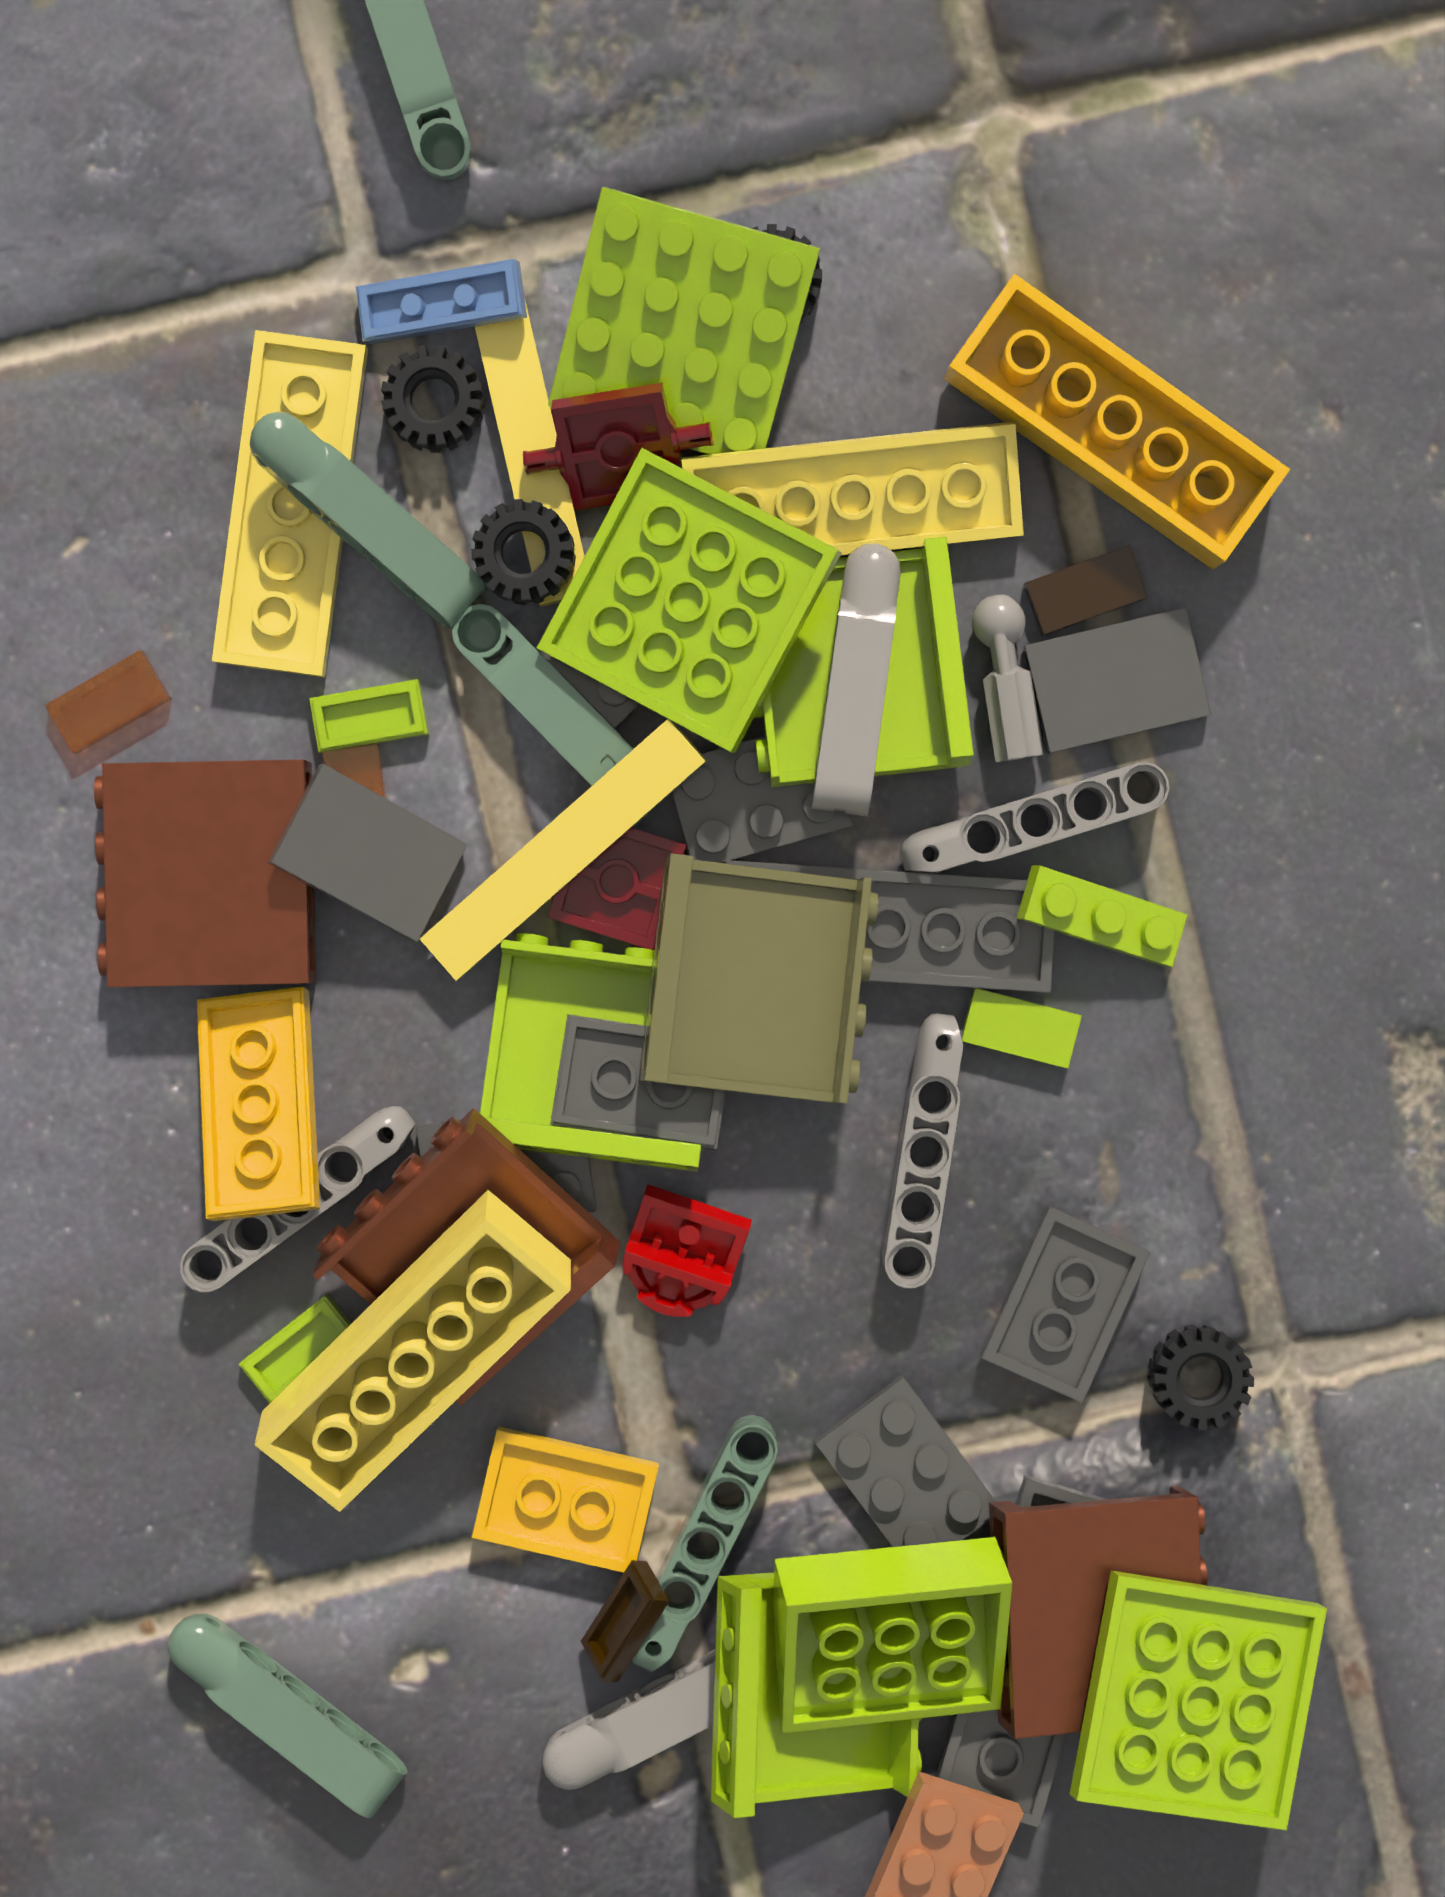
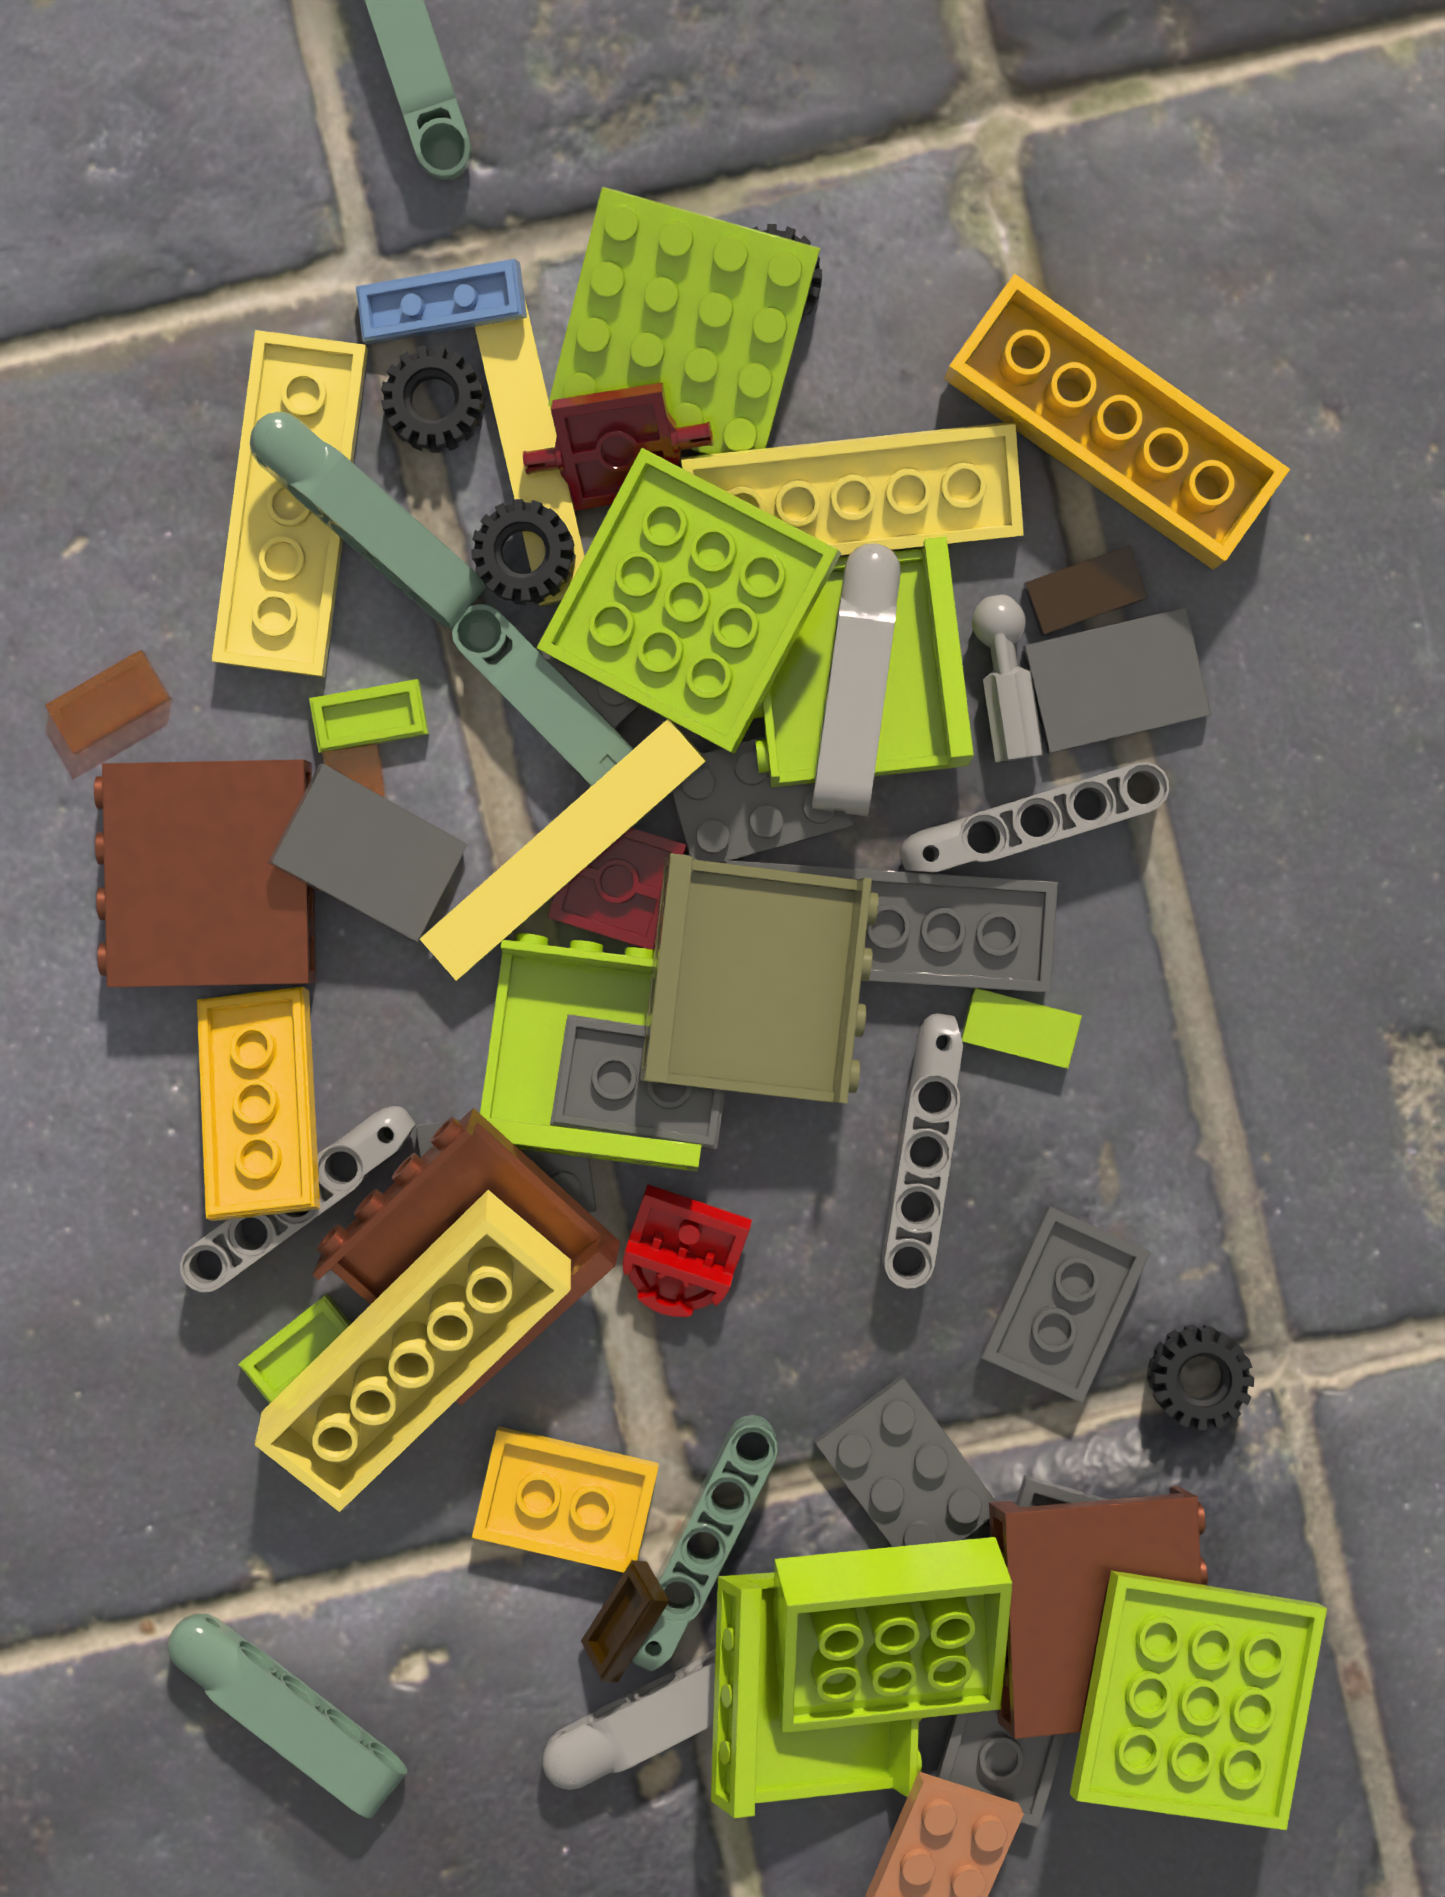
(1101, 916): lime plate -> none

